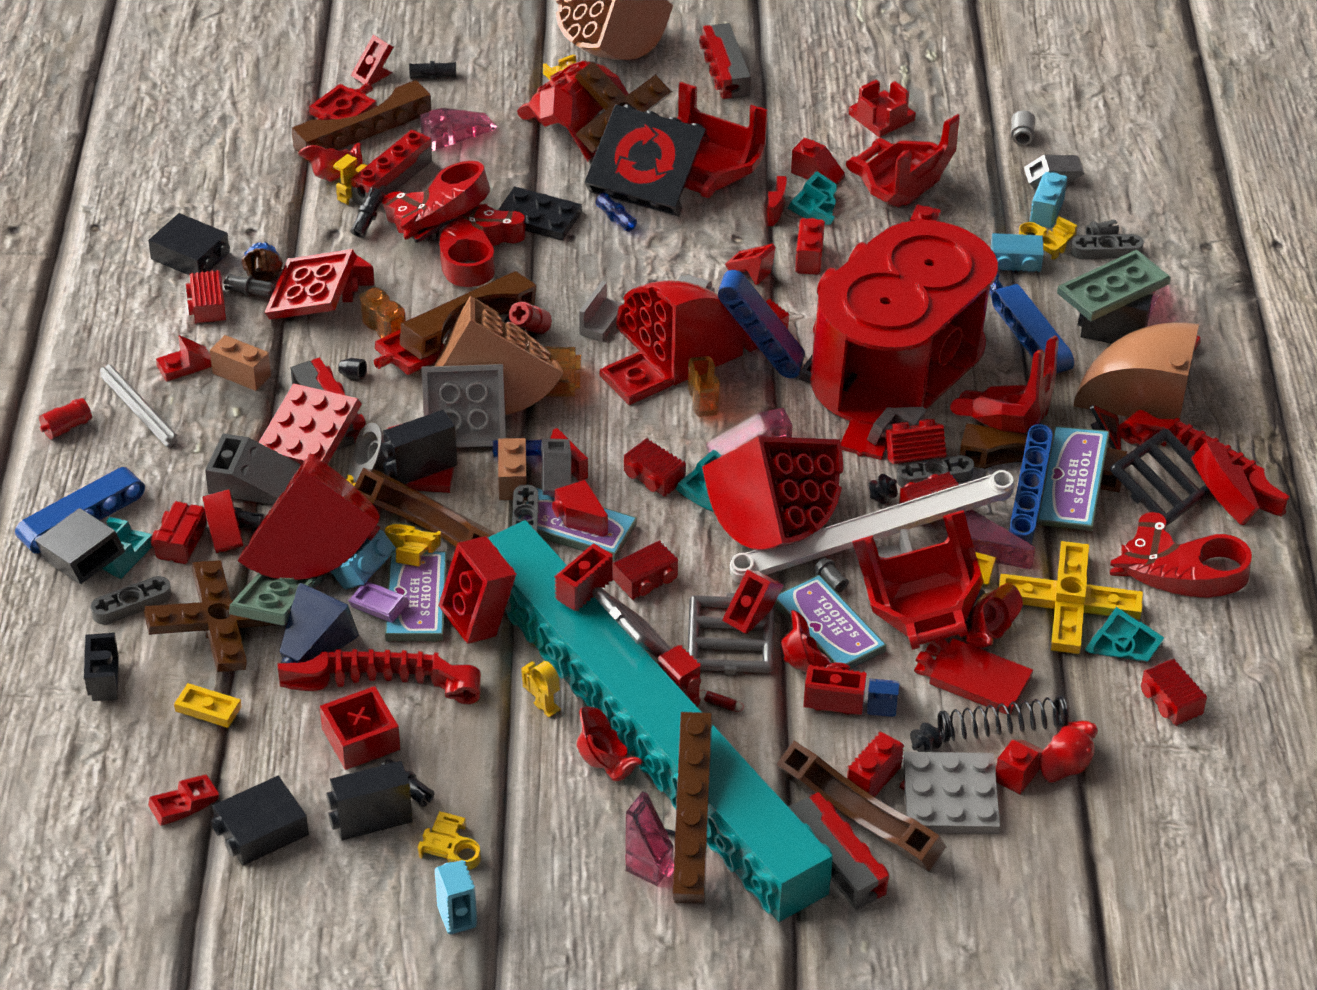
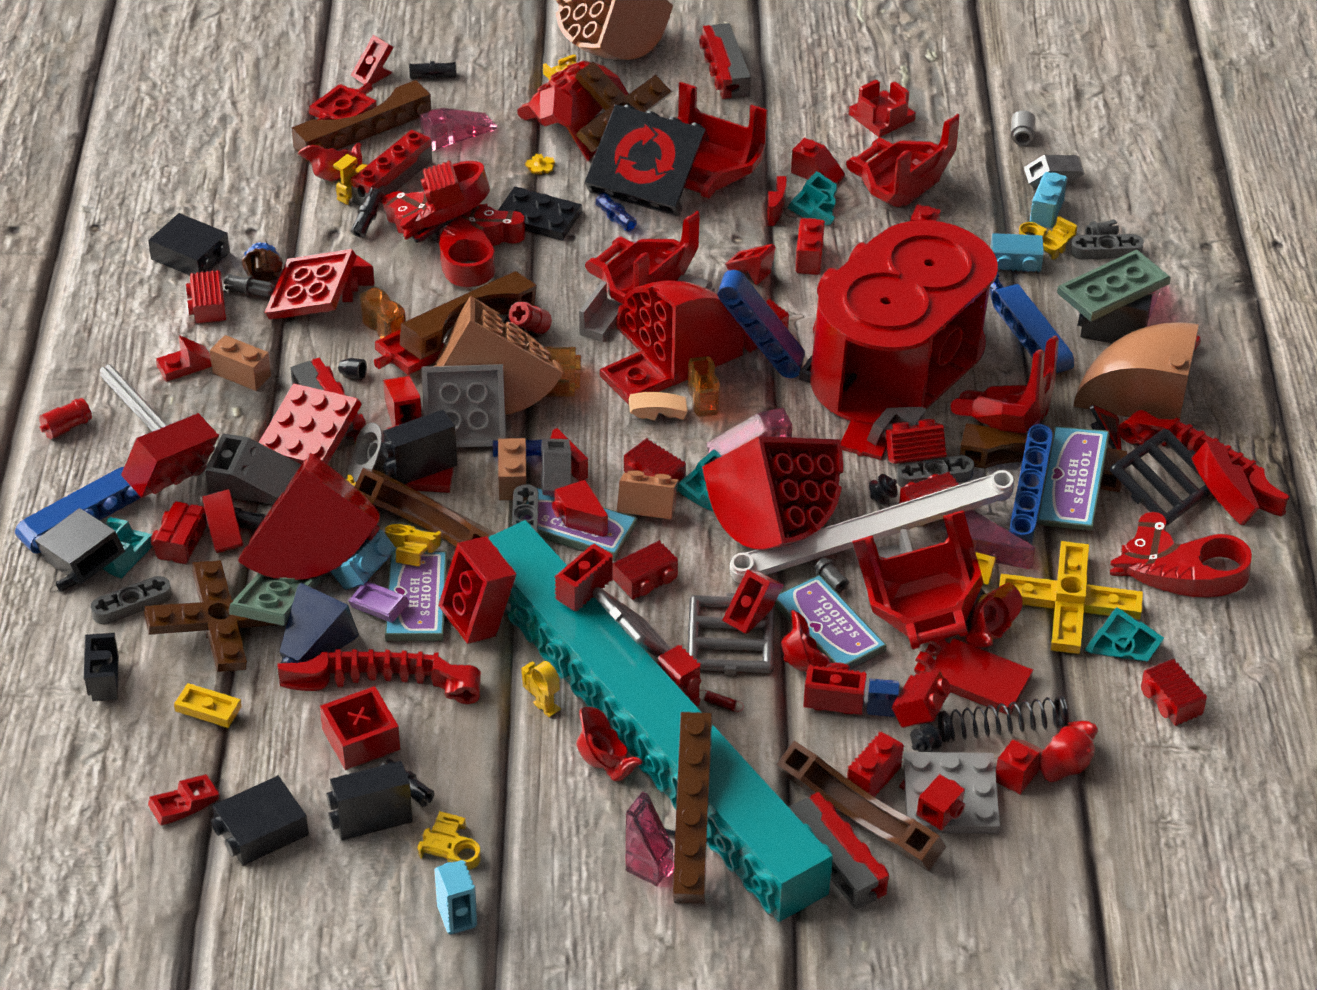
(64, 584): none -> black piece
(170, 455): none -> red brick
(402, 400): none -> red slope
(442, 186): none -> red brick
(539, 165): none -> yellow plant
(645, 260): none -> red piece
(647, 495): none -> nougat brick
(651, 403): none -> light nougat slope
(921, 698): none -> red brick
(941, 802): none -> red brick

